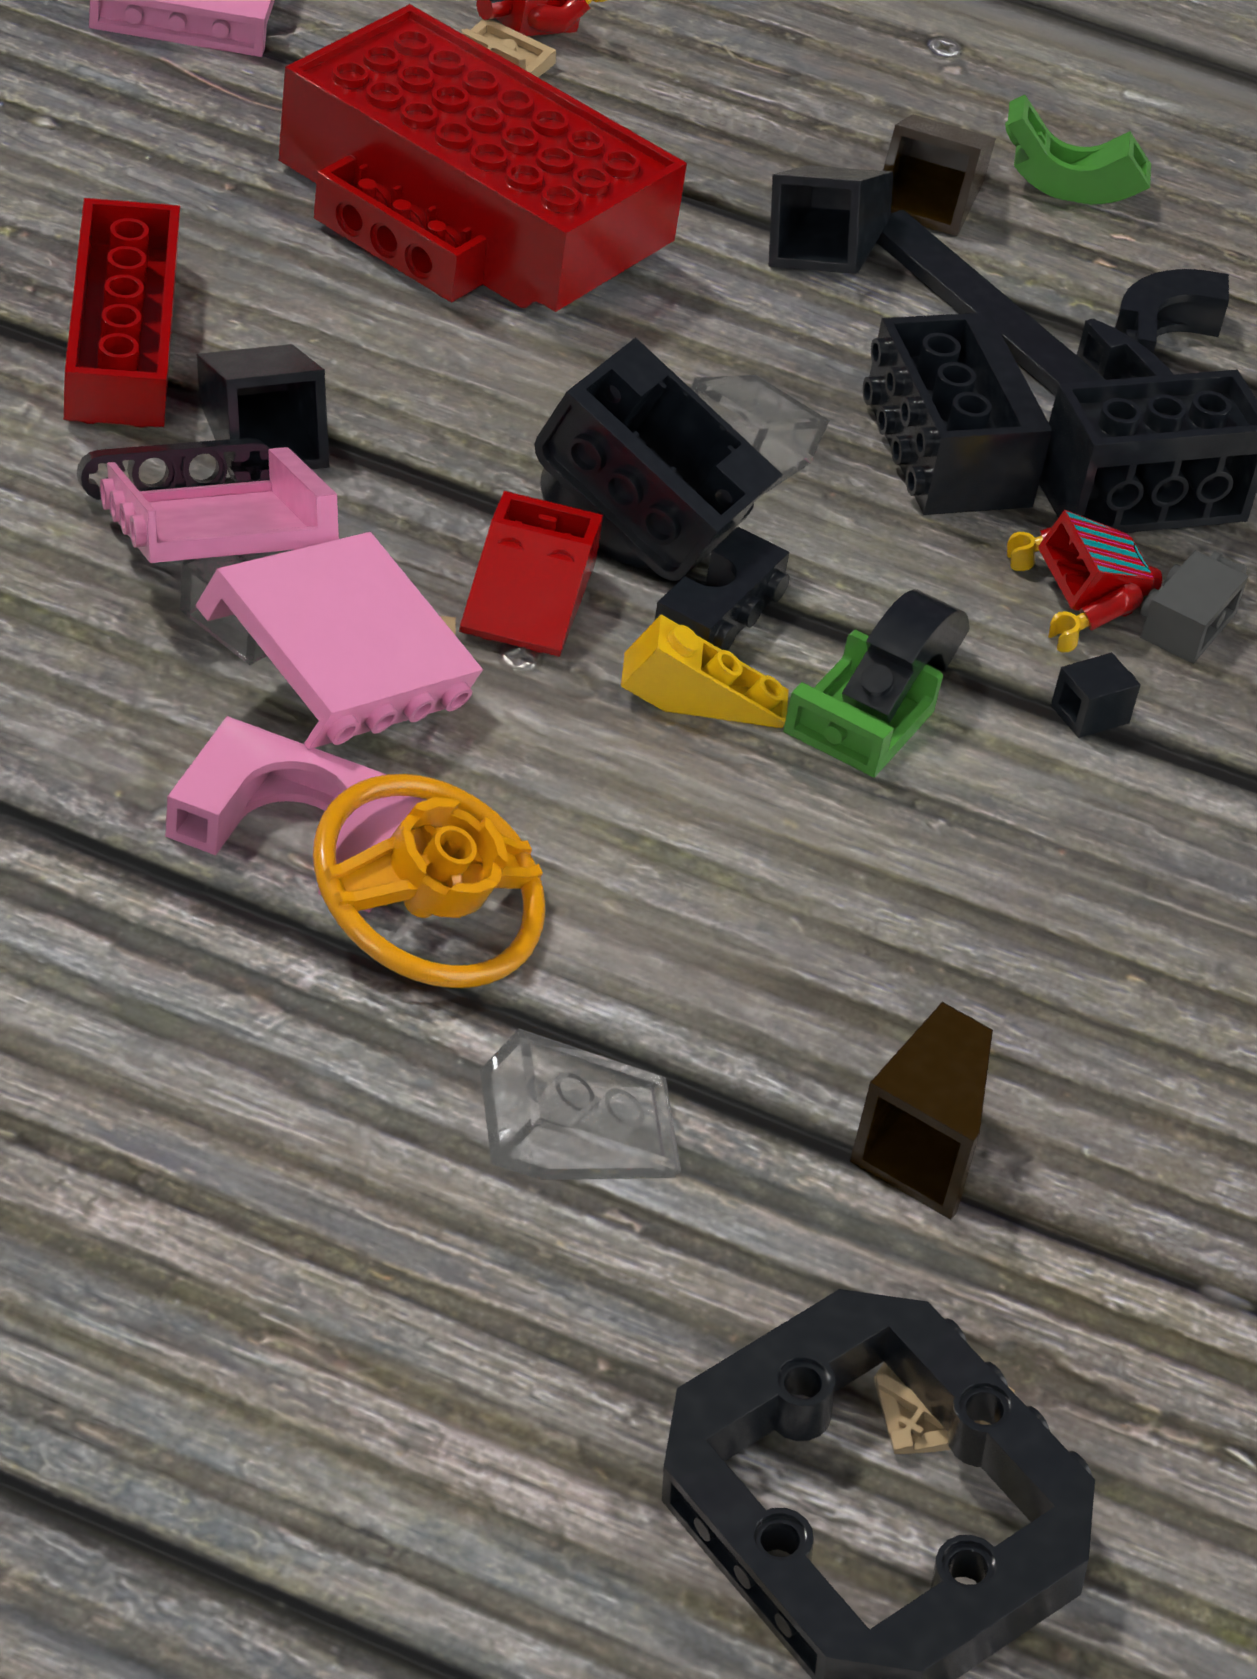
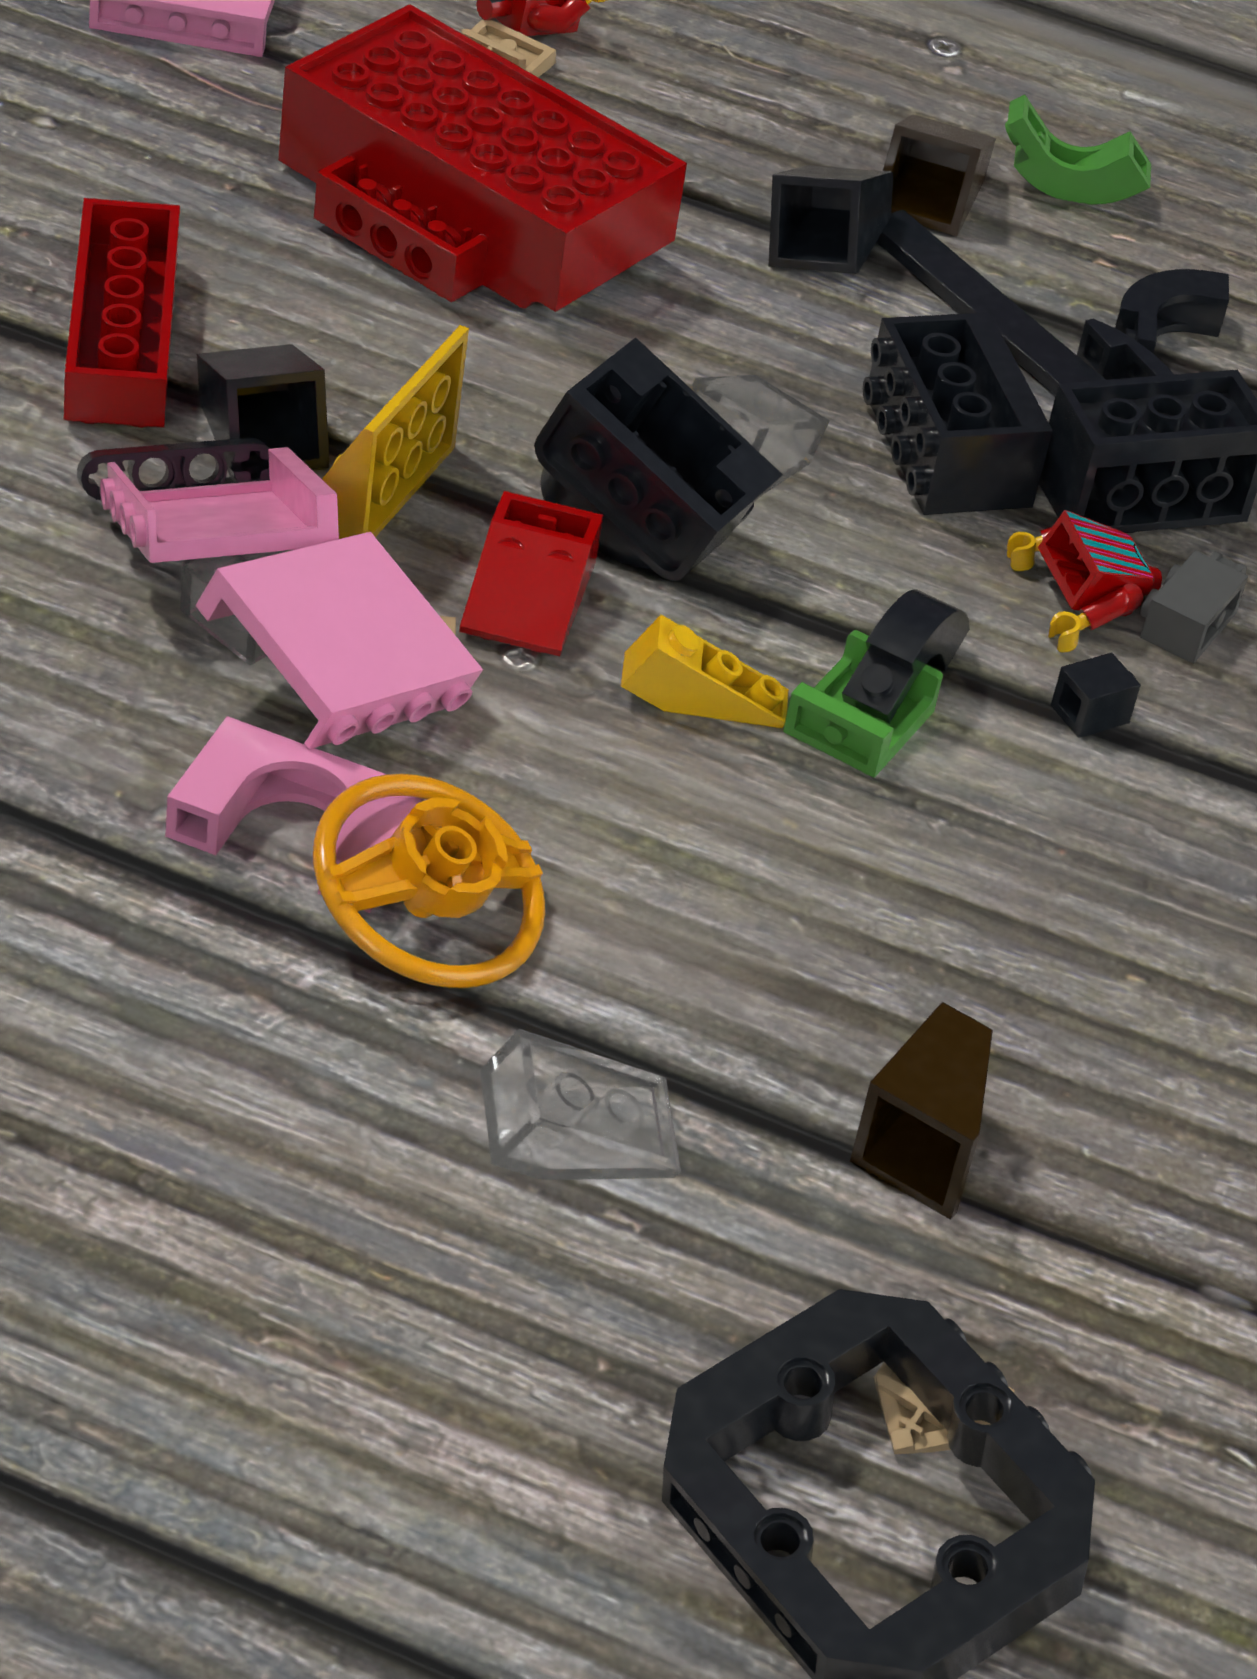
(401, 443): none -> yellow slope
(740, 583): black arch -> none

